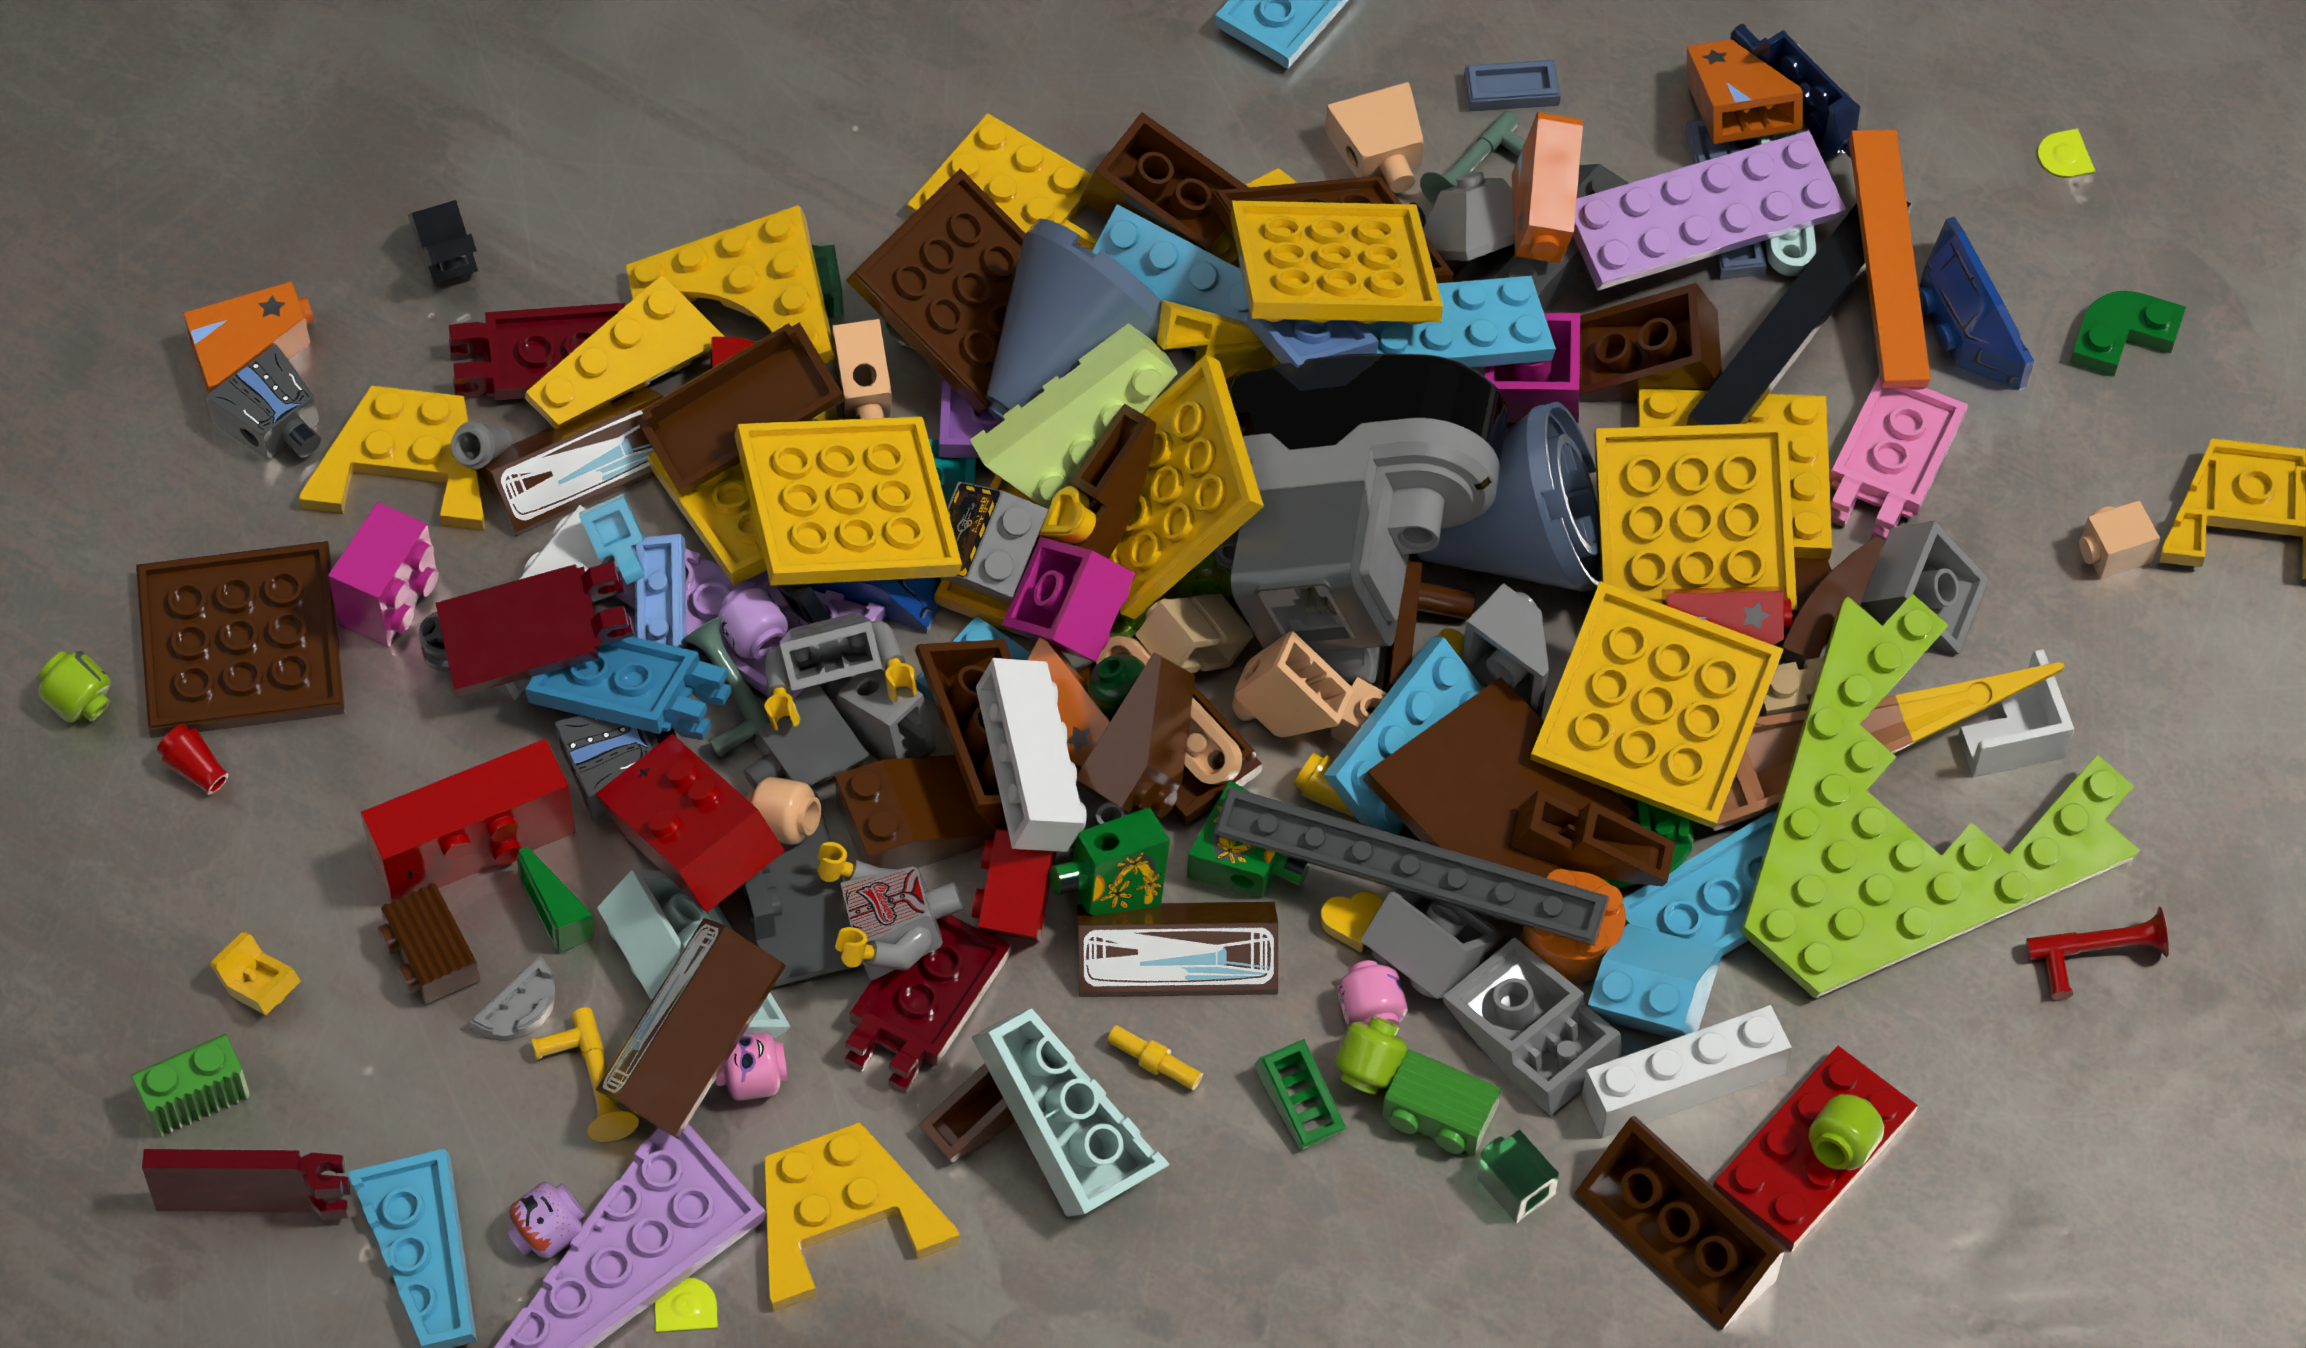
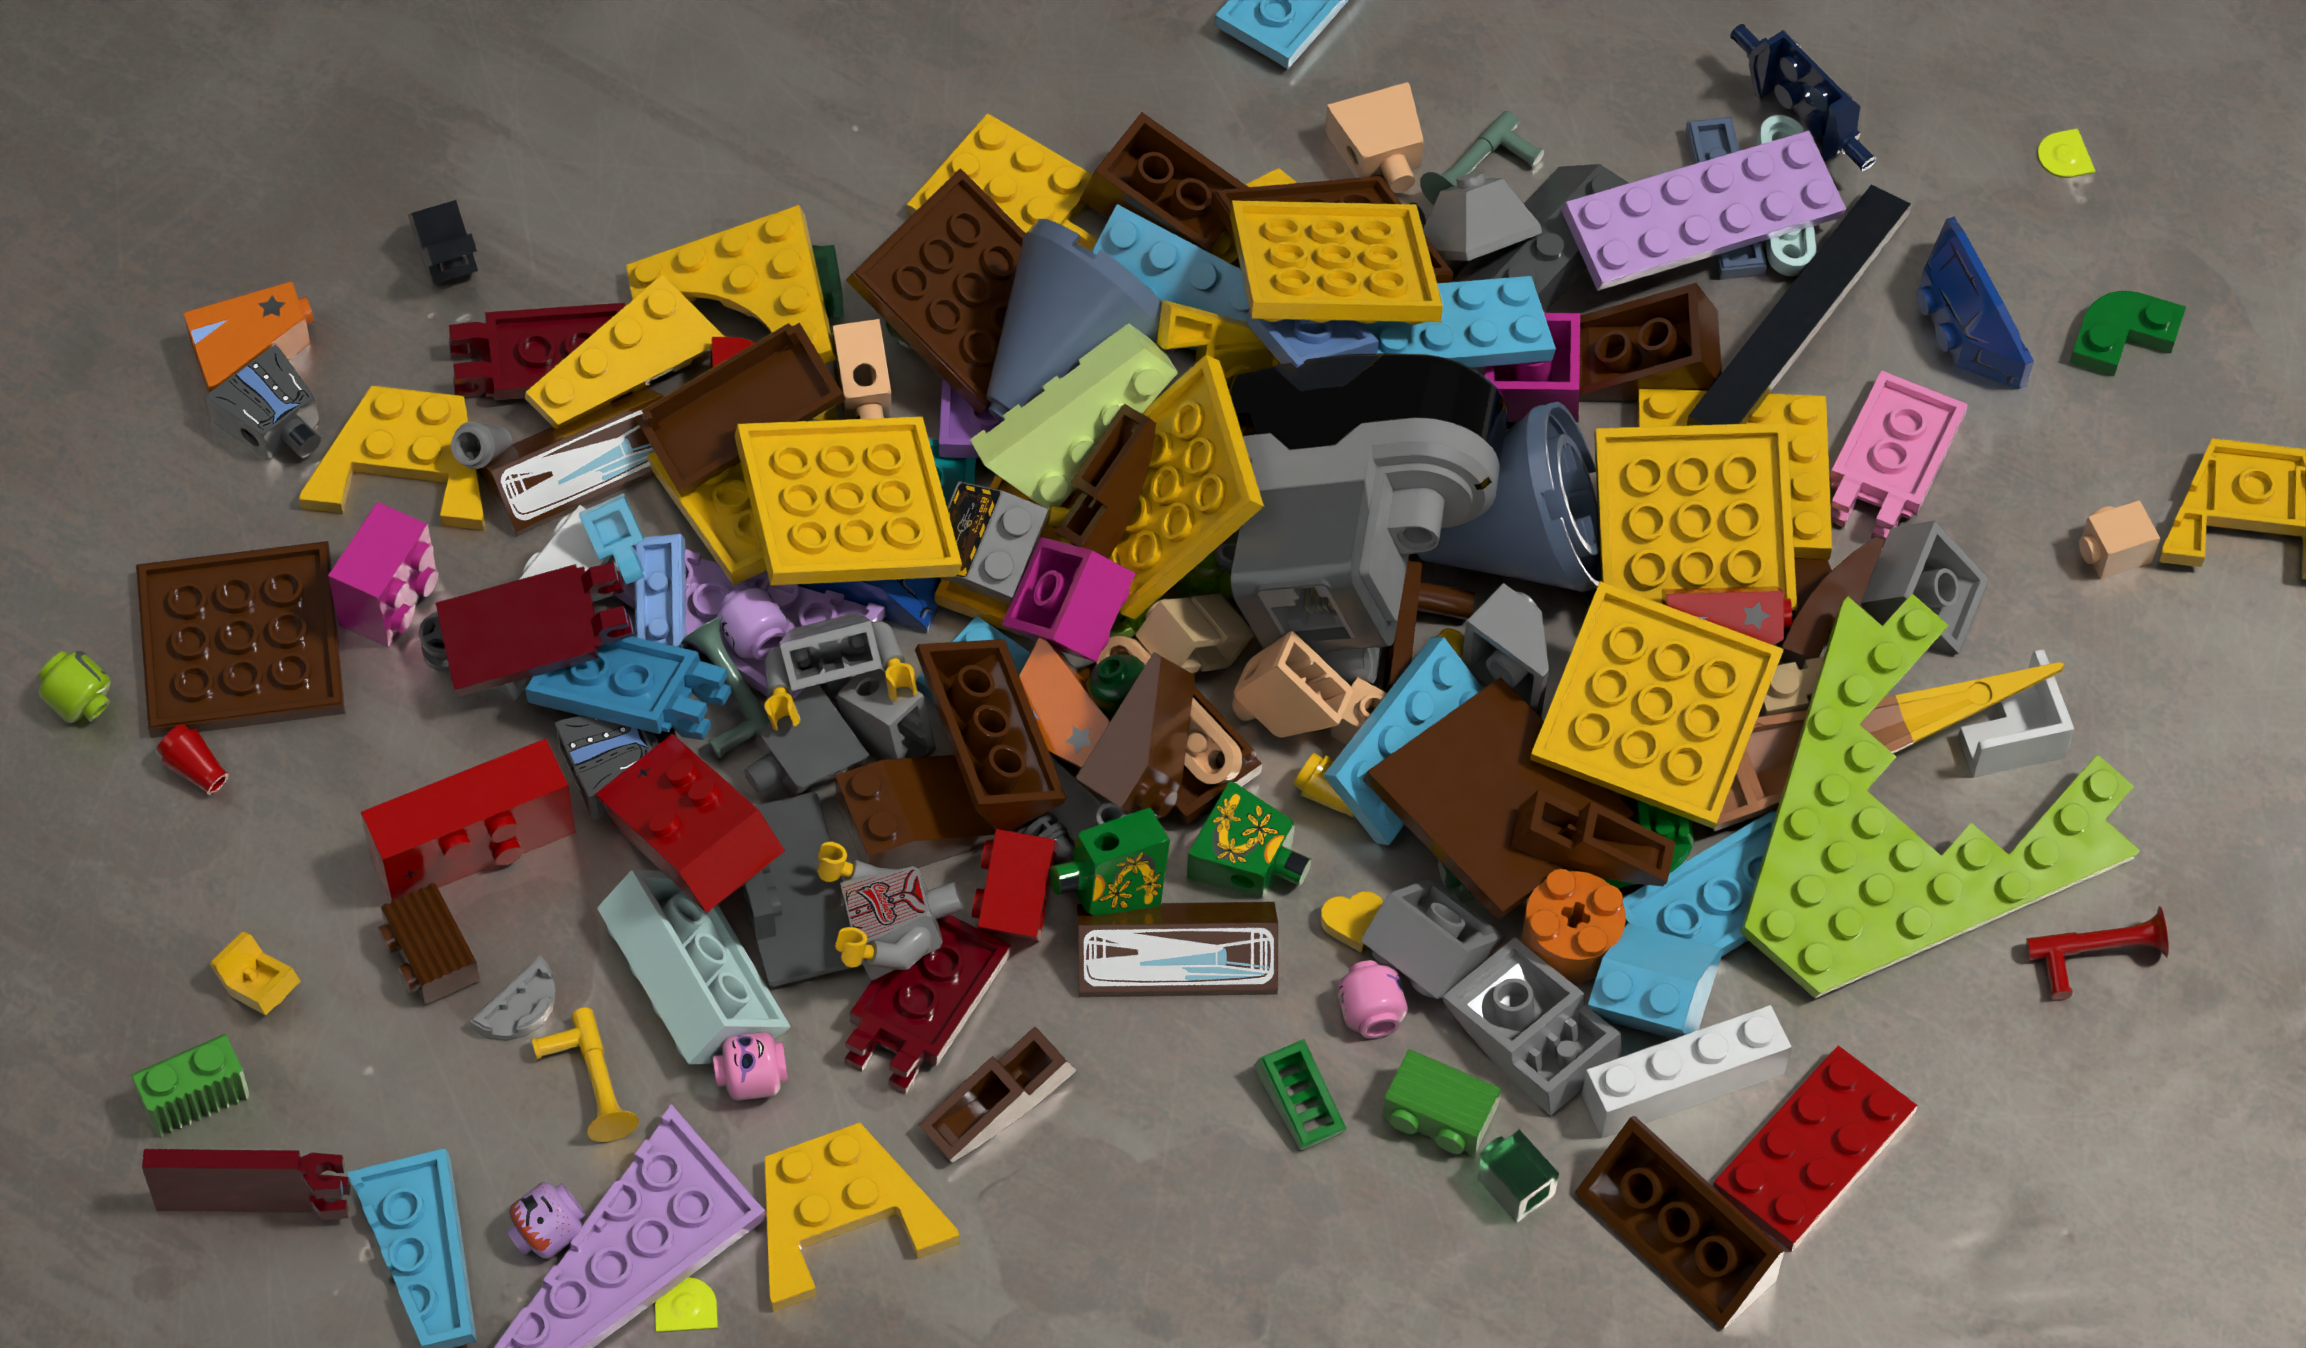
(558, 909): green slope -> none
(691, 1027): reddish brown slope -> none
(787, 808): light nougat head -> none
(804, 602): black tile -> none
(1030, 755): white brick -> none
(1064, 1115): light aqua wedge -> none
(1069, 517): yellow tile -> none
(1154, 1057): yellow bar -> none
(1370, 1054): lime head -> none
(1412, 866): dark grey tile -> none
(1512, 85): sand blue tile -> none
(1547, 187): slope -> none
(1741, 93): orange slope -> none
(1846, 1132): lime head -> none
(1889, 259): orange tile -> none

